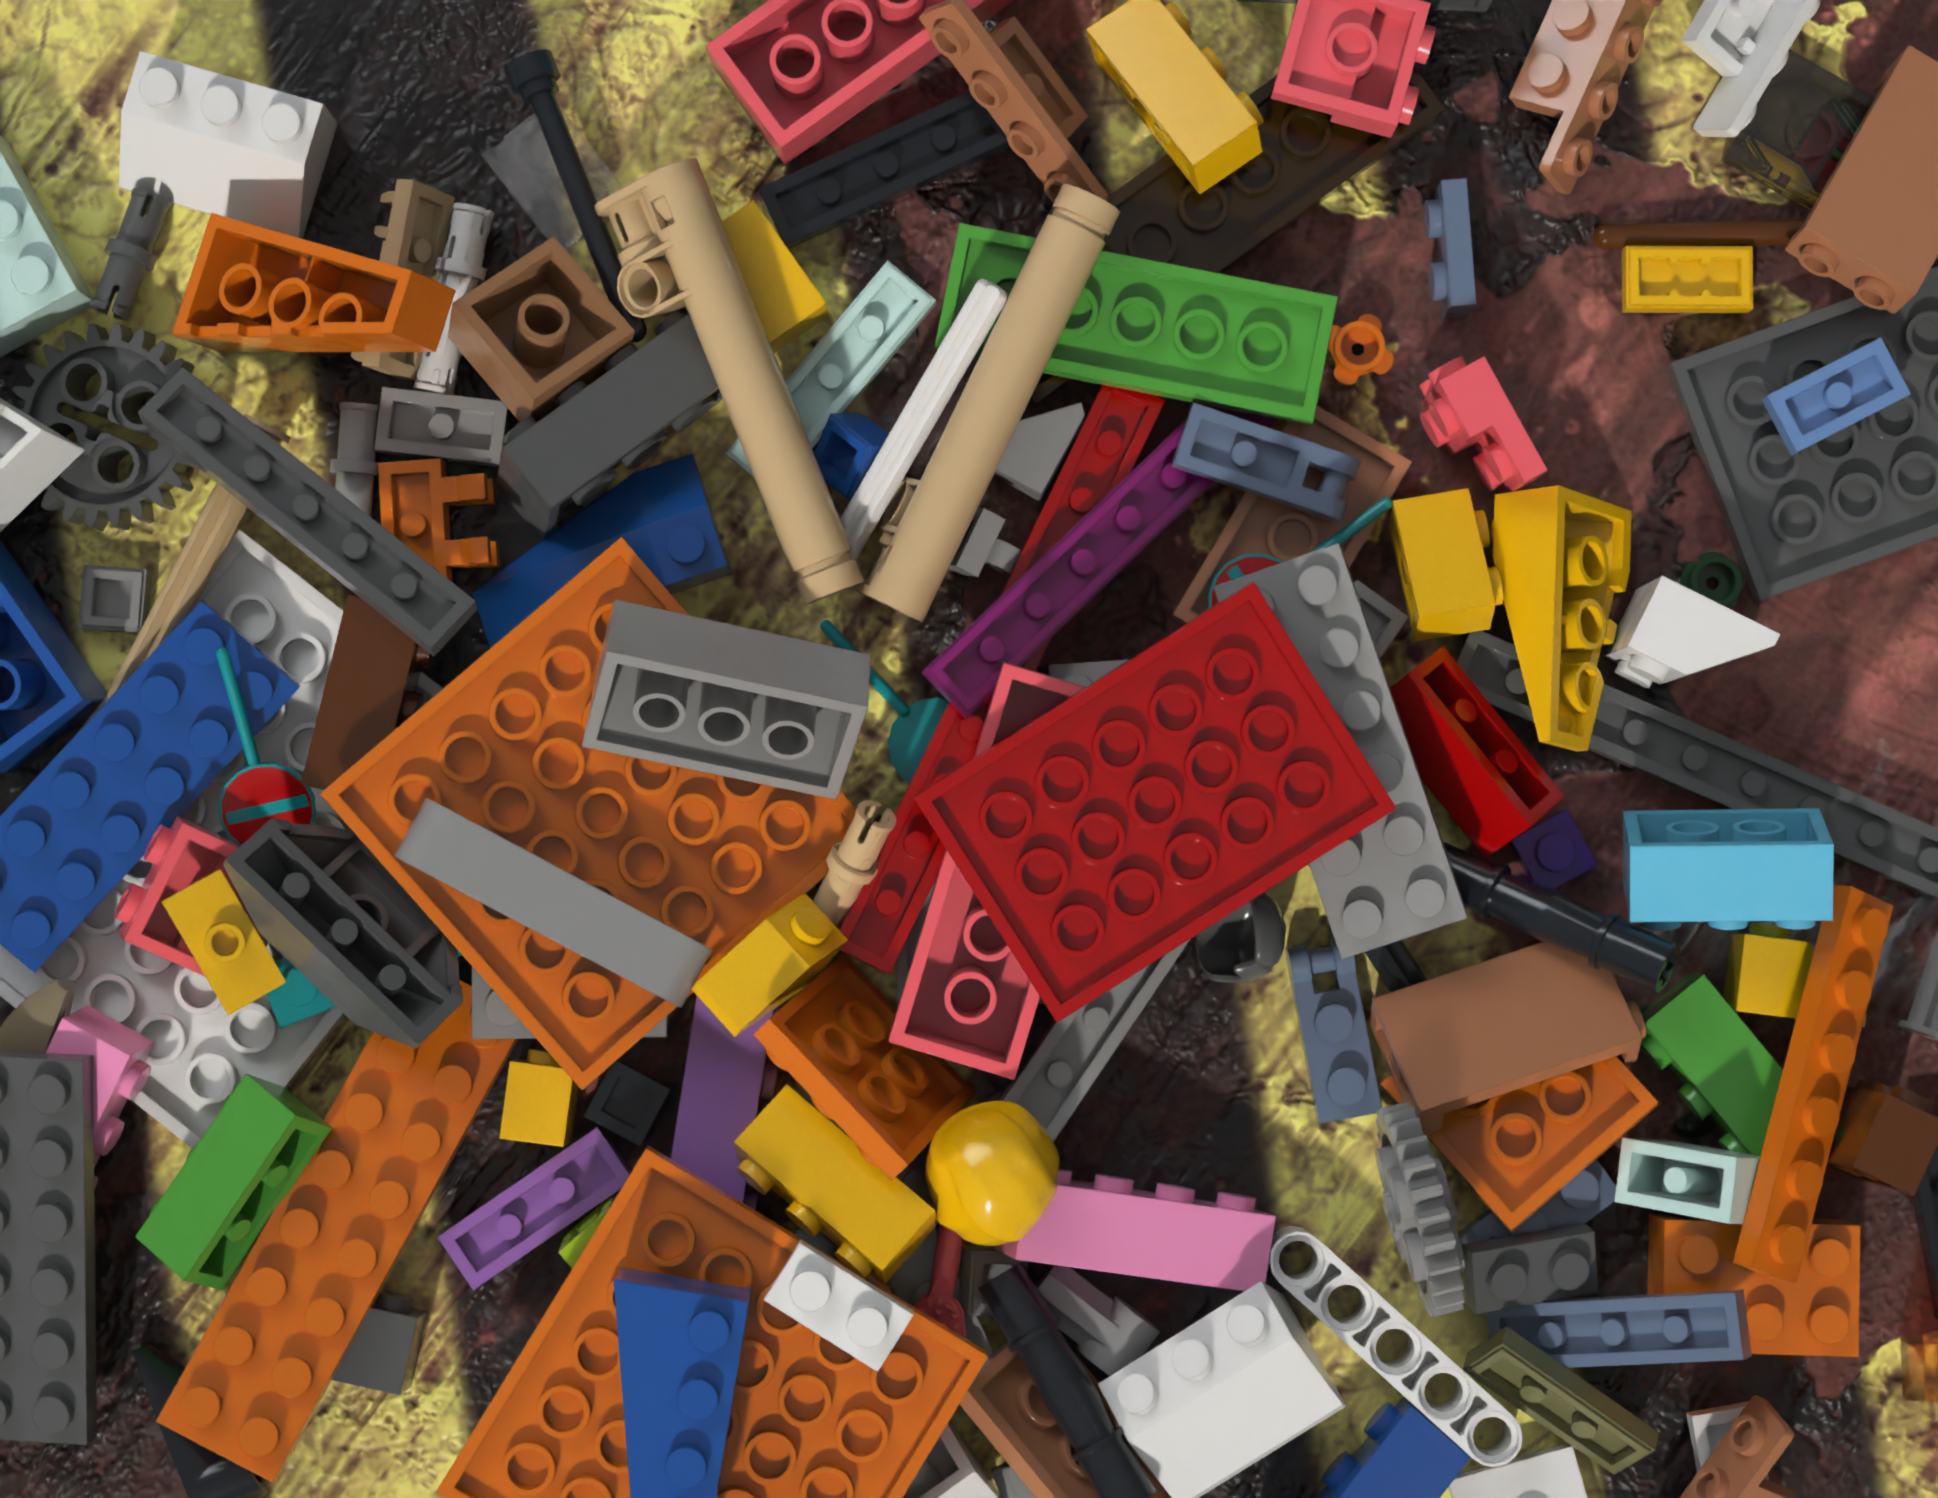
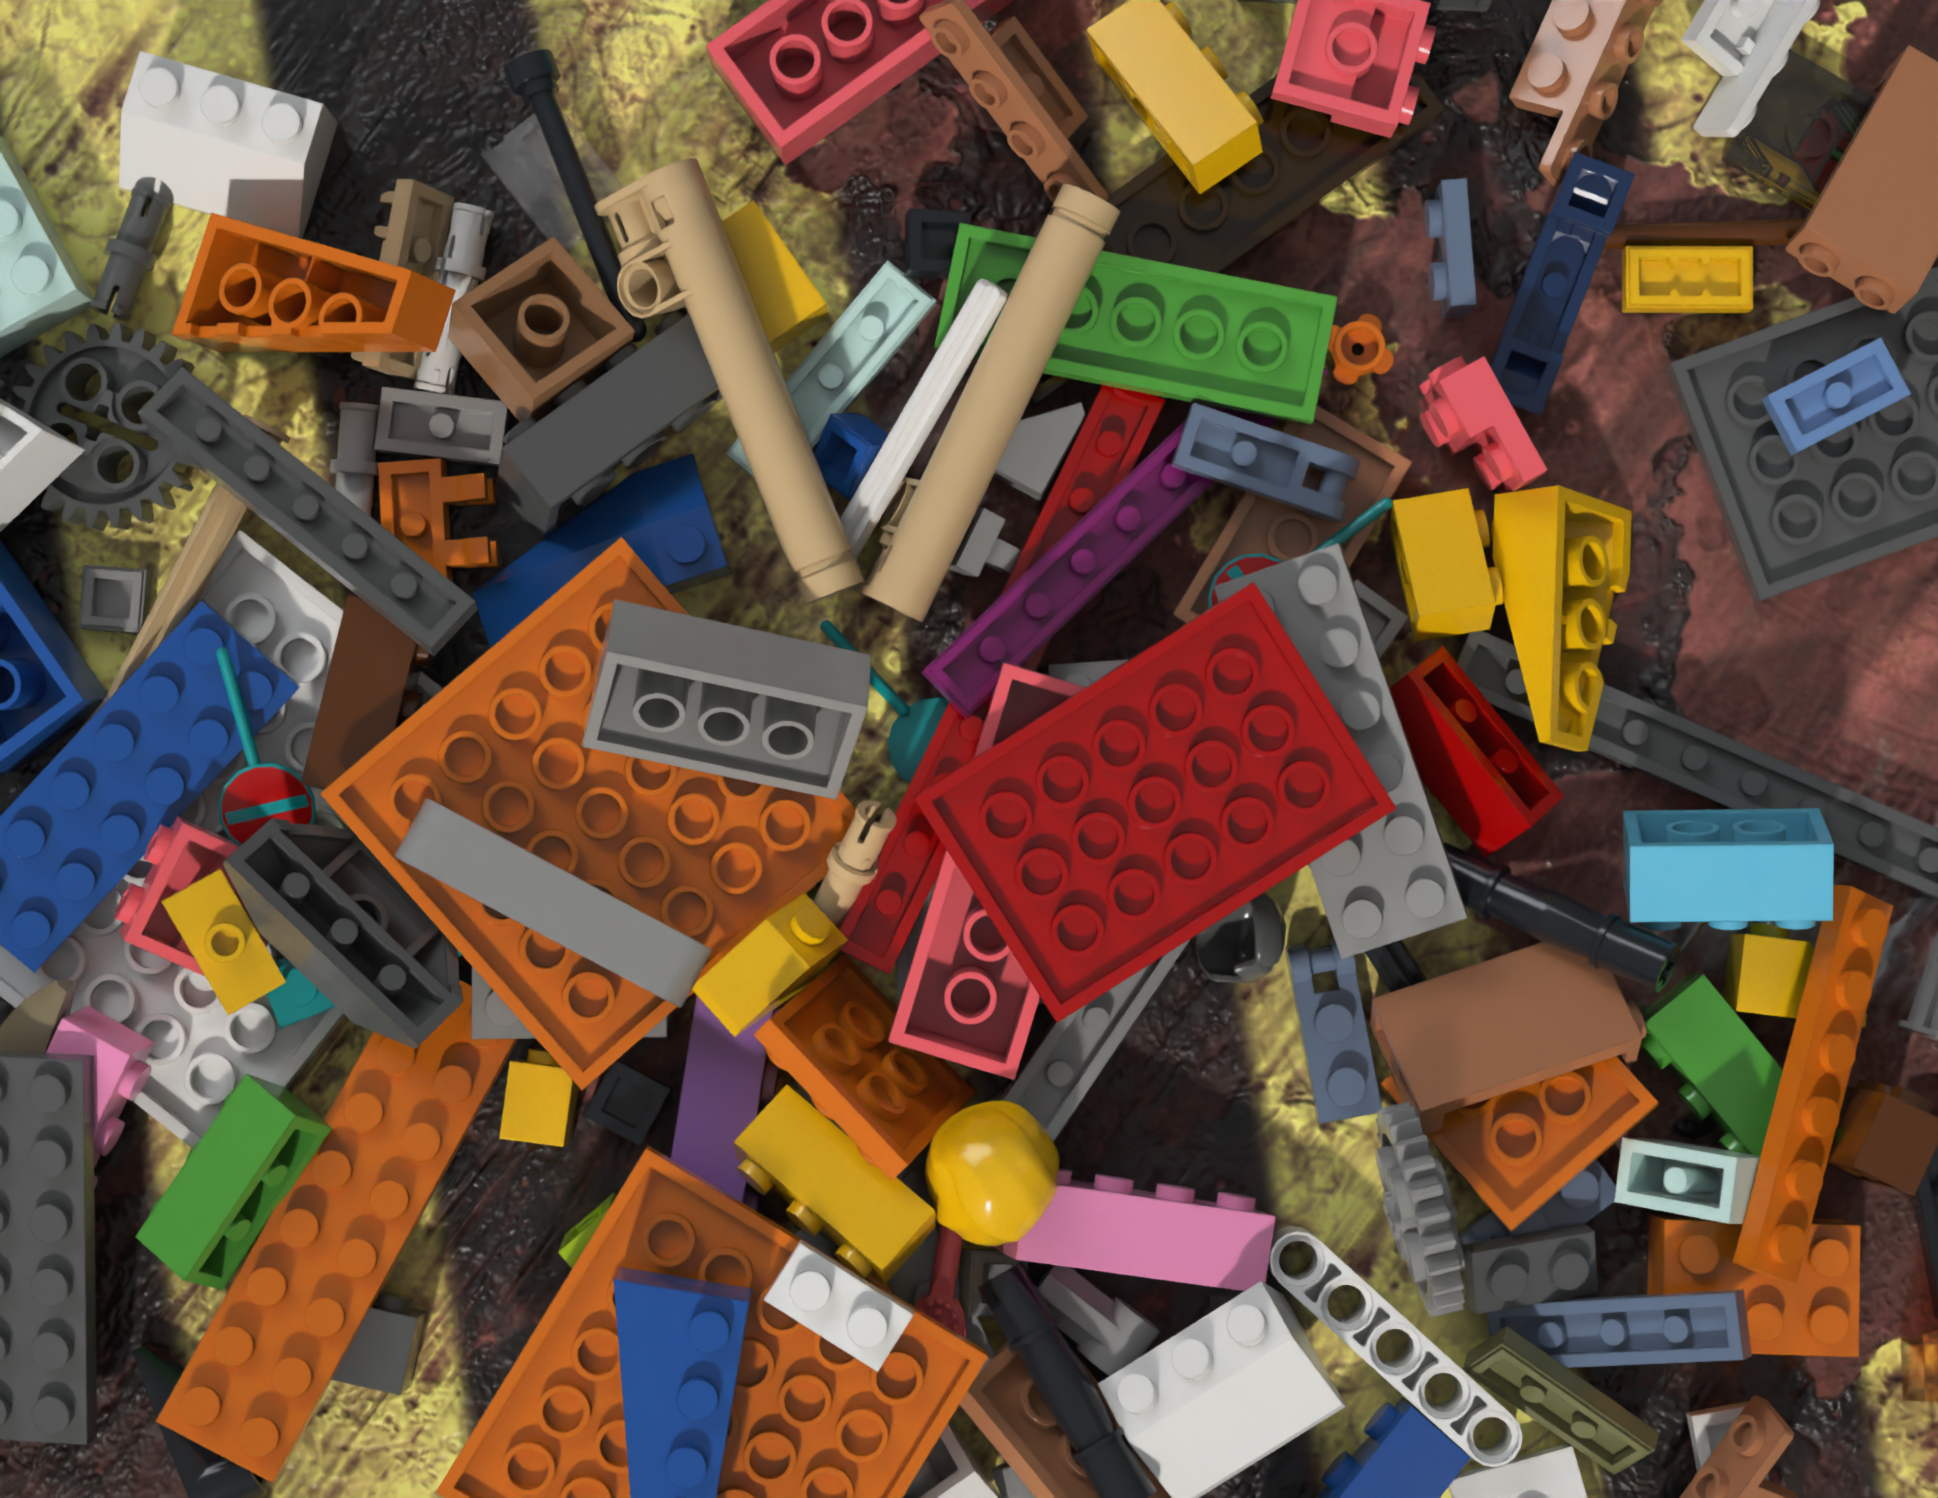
(536, 1207): medium lavender plate -> none
(881, 169): black plate -> none
(931, 241): none -> black plate
(1553, 851): dark purple plate -> none
(1557, 279): none -> dark blue slope
(1679, 633): white slope -> none
(1724, 571): dark green plate -> none

